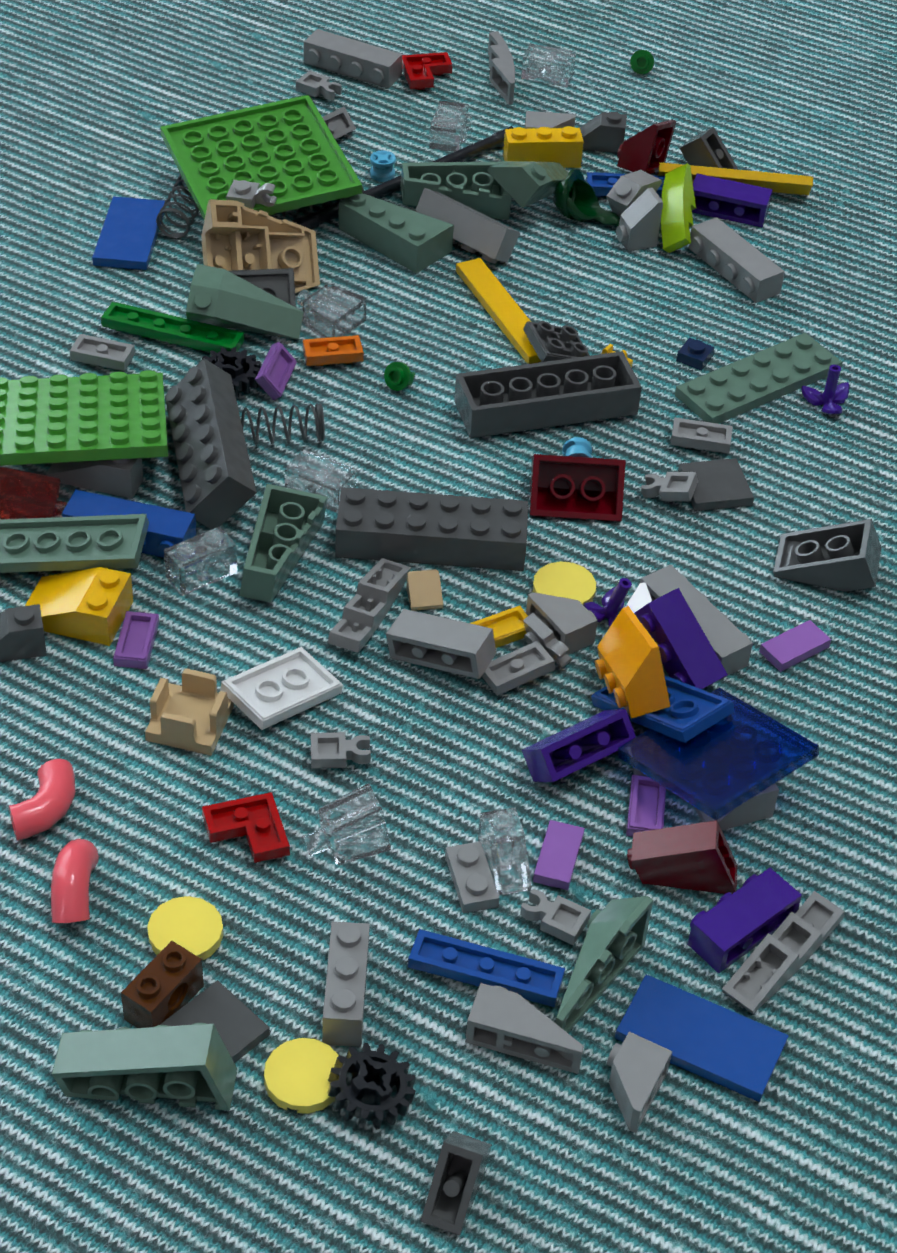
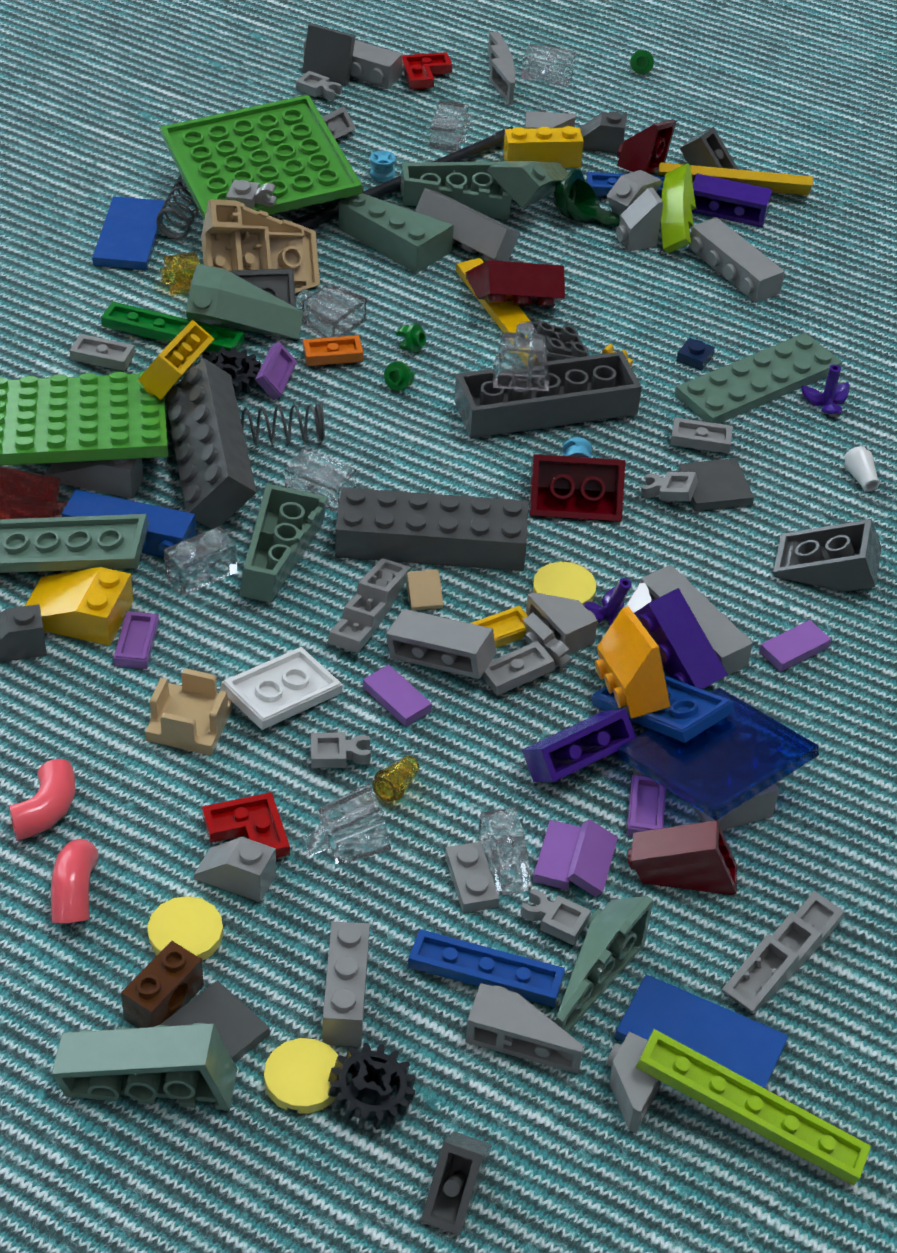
(175, 360): none -> yellow brick
(179, 272): none -> clear yellow brick
(239, 867): none -> light grey slope
(329, 53): none -> dark grey tile
(394, 780): none -> clear yellow cone
(397, 695): none -> medium lavender tile
(414, 336): none -> green plate
(518, 283): none -> dark red slope
(522, 360): none -> clear torso
(592, 858): none -> medium lavender tile
(742, 919): dark purple brick -> none
(754, 1107): none -> lime plate
(862, 467): none -> white cone

